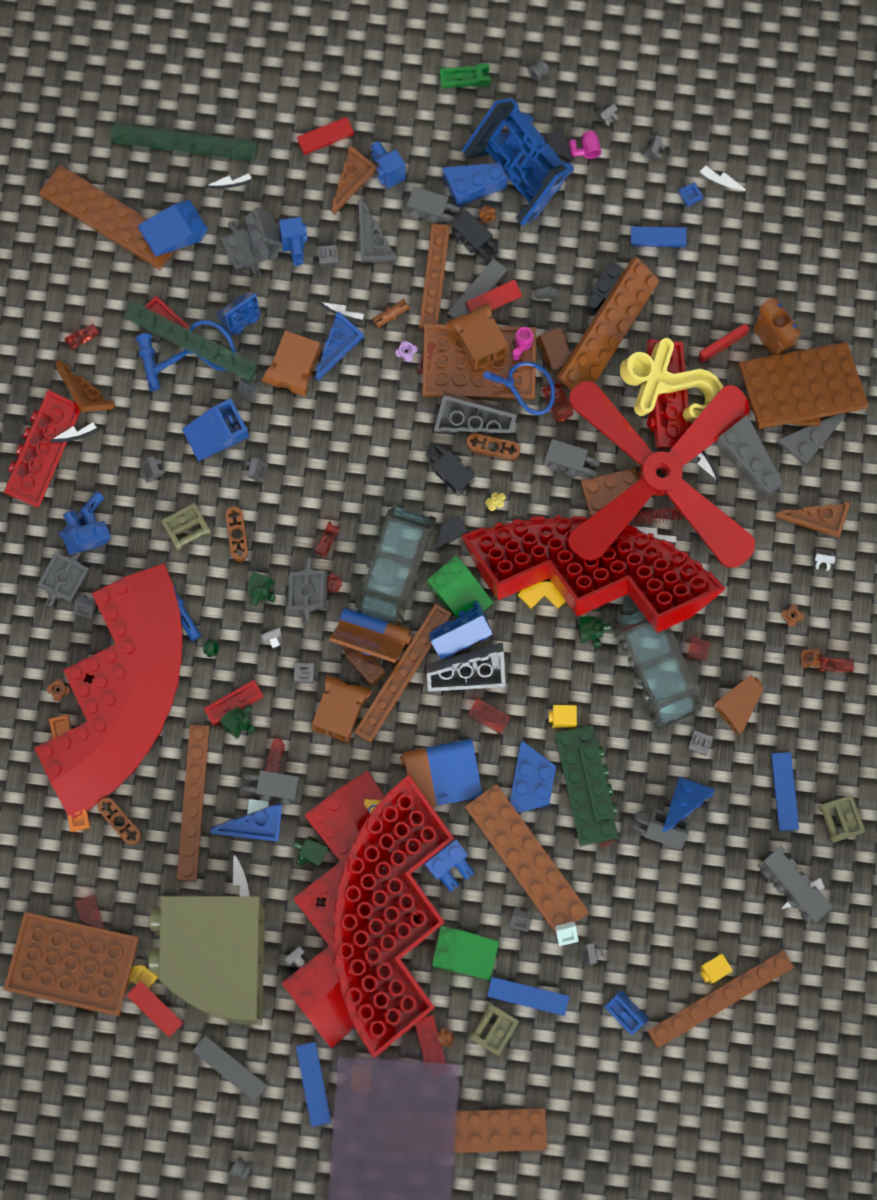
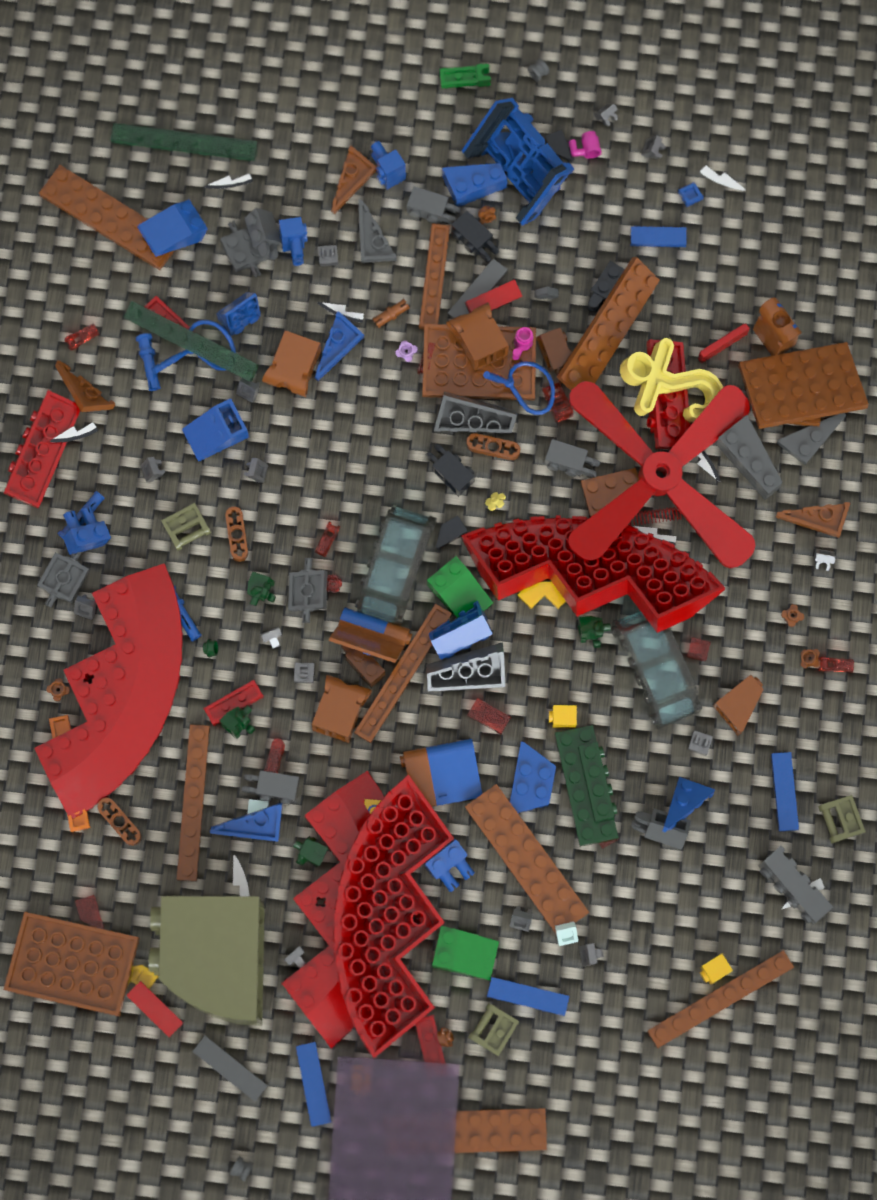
(325, 135): red tile -> none
(626, 1012): blue slope -> none

